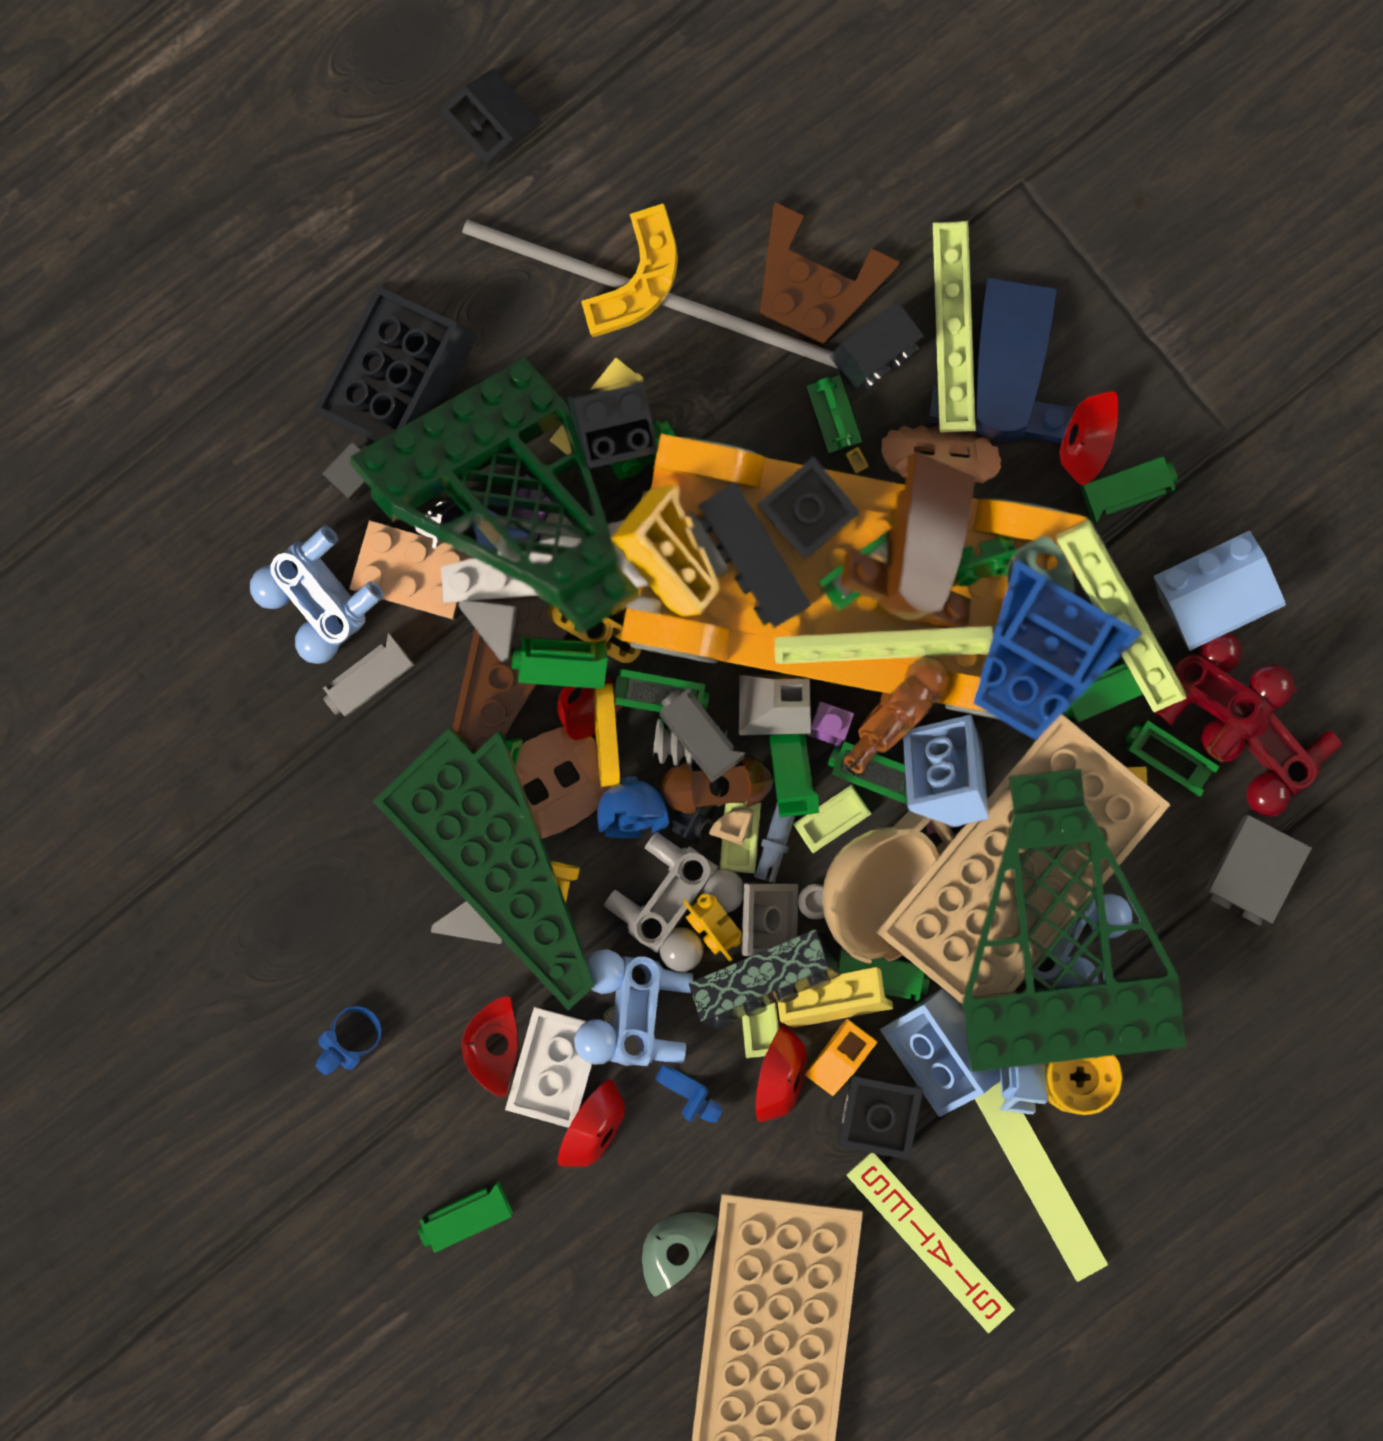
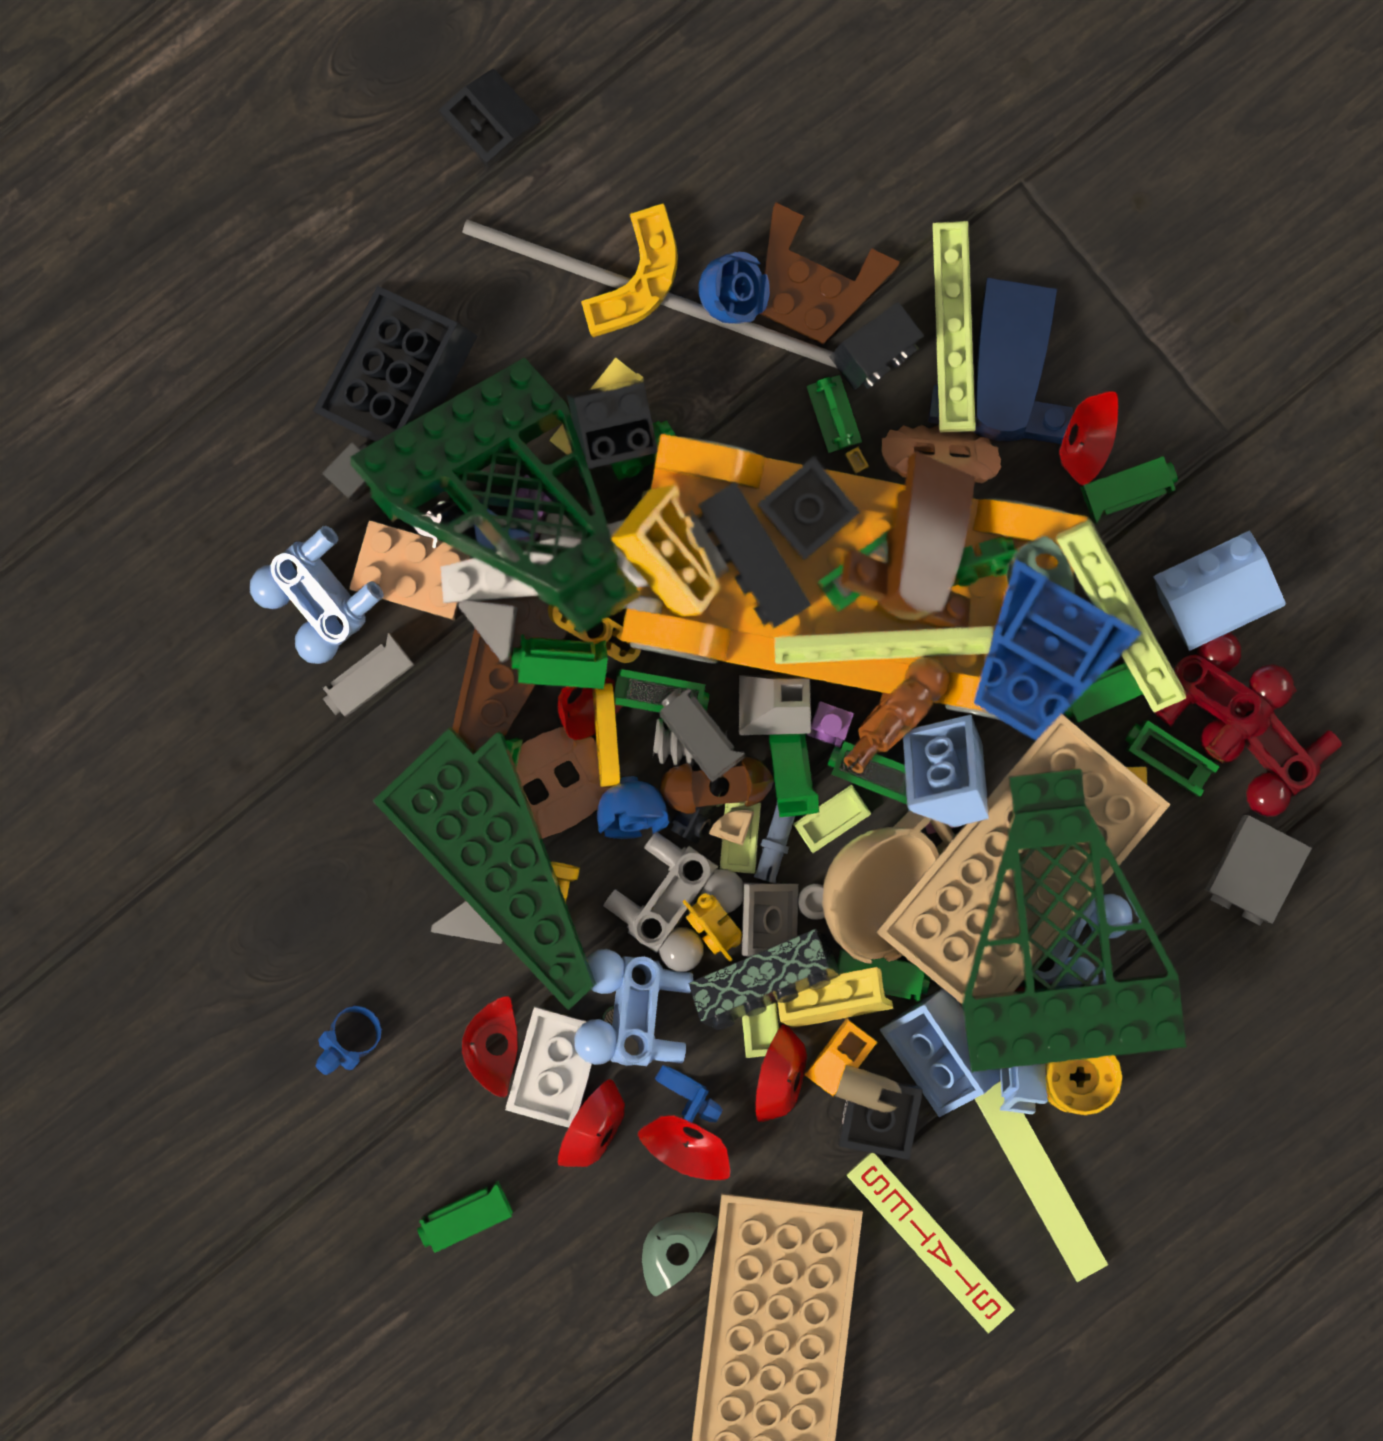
(702, 1158): none -> red piece
(734, 288): none -> blue cylinder
(865, 1088): none -> dark tan piece

